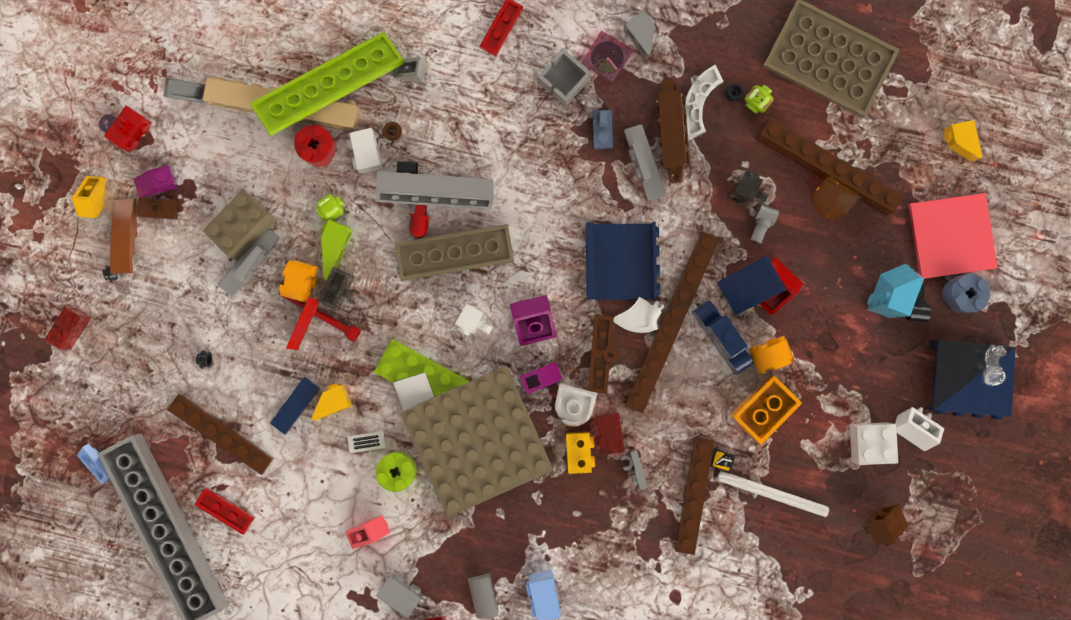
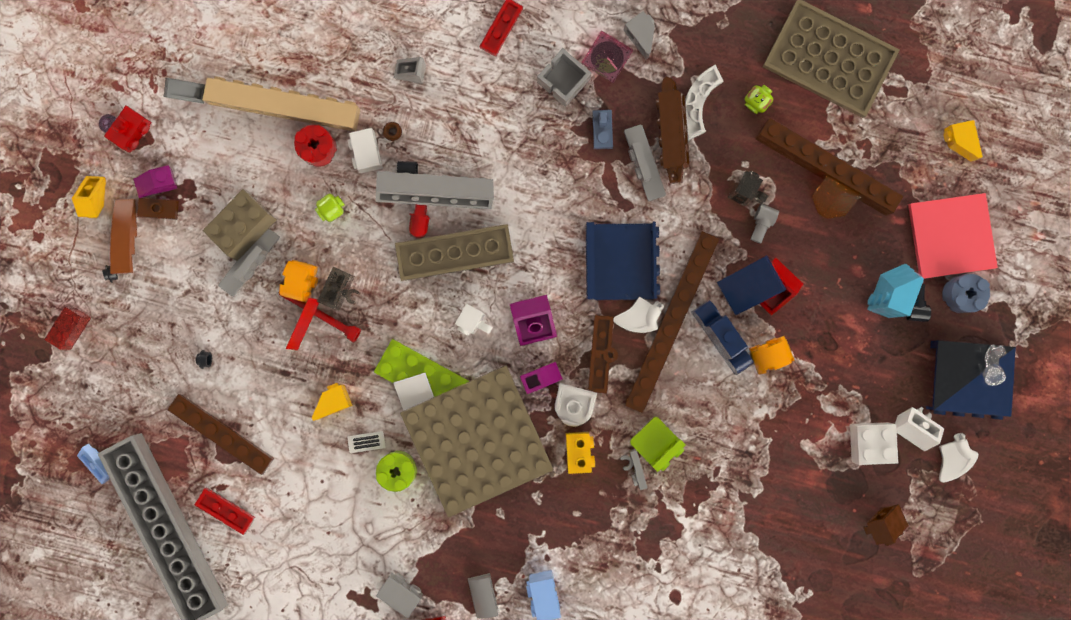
(295, 405): dark blue tile -> none
(326, 83): lime plate -> none
(334, 242): lime slope -> none
(367, 532): coral slope -> none
(609, 433): clear red brick -> none
(657, 444): none -> lime bracket
(694, 495): reddish brown plate -> none
(722, 460): slope -> none
(734, 88): black plate -> none
(765, 409): light orange brick -> none
(773, 493): white axle -> none
(956, 458): none -> white arm

